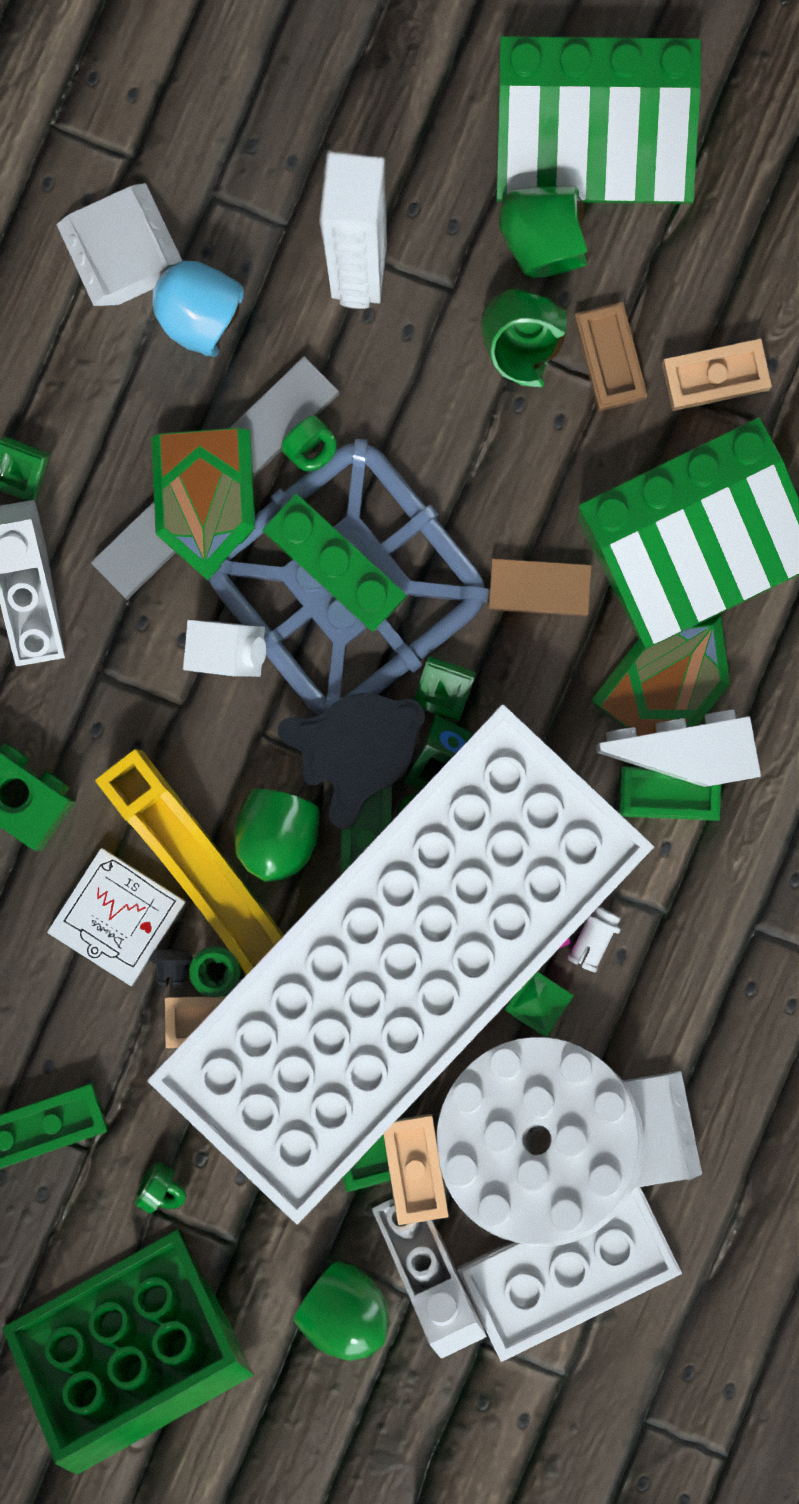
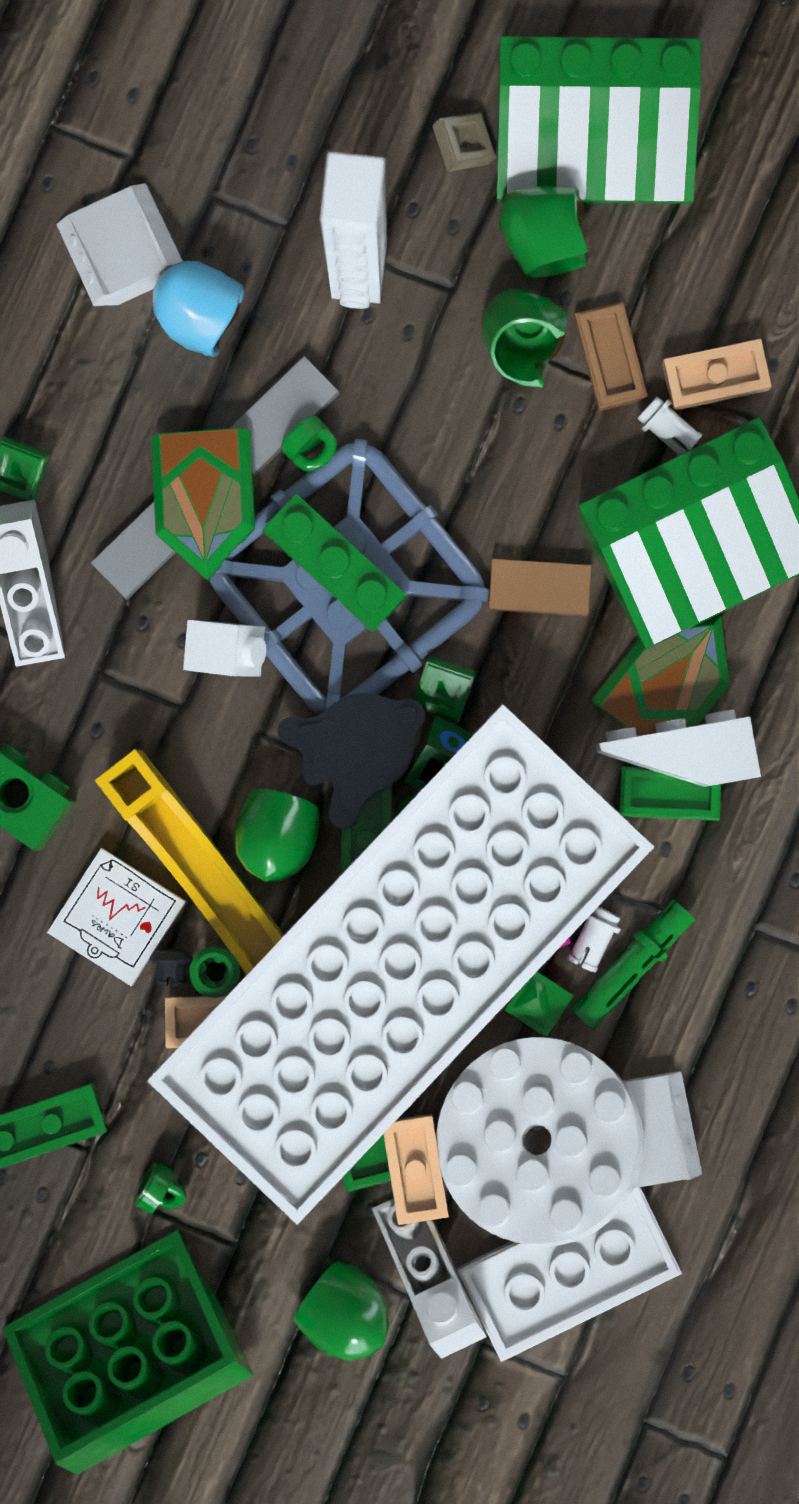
(464, 141): none -> dark tan tile
(635, 961): none -> green pin
(669, 426): none -> white pin

